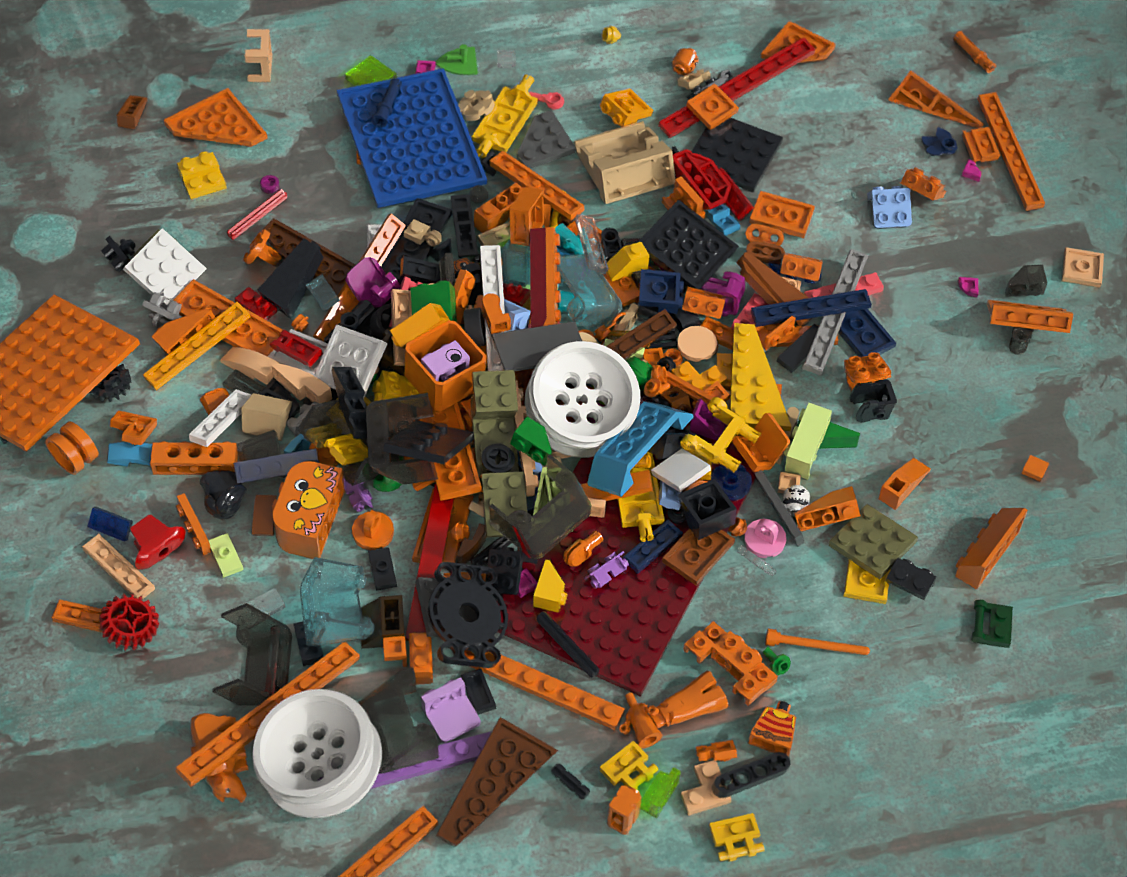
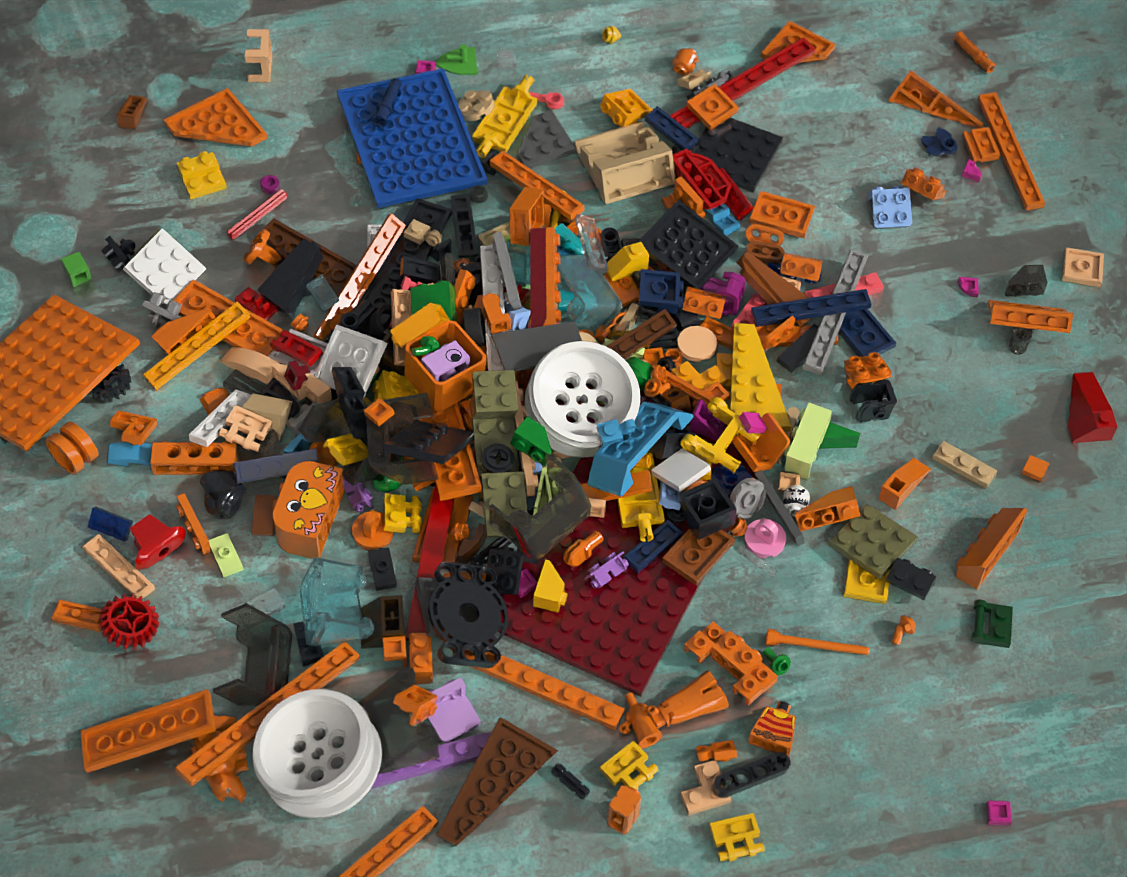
(76, 269): none -> bright green brick
(147, 731): none -> orange plate
(248, 423): none -> light nougat plate
(296, 374): none -> dark red tile
(323, 433): clear yellow tile -> none
(369, 71): clear neon green tile -> none
(370, 282): magenta piece -> none
(379, 412): none -> orange plate
(395, 513): none -> yellow plate
(418, 701): none -> orange bracket
(428, 344): none -> green plate
(478, 691): black tile -> none
(496, 210): orange slope -> none
(504, 264): none -> light grey plate
(567, 644): black axle -> none
(613, 432): none -> dark azure plate
(660, 792): clear neon green bracket -> none
(671, 129): none -> dark blue tile
(748, 497): none -> light grey tile
(752, 422): none -> dark pink tile
(905, 625): none -> orange plate
(964, 464): none -> tan plate
(999, 813): none -> dark pink tile
(1090, 412): none -> red wedge

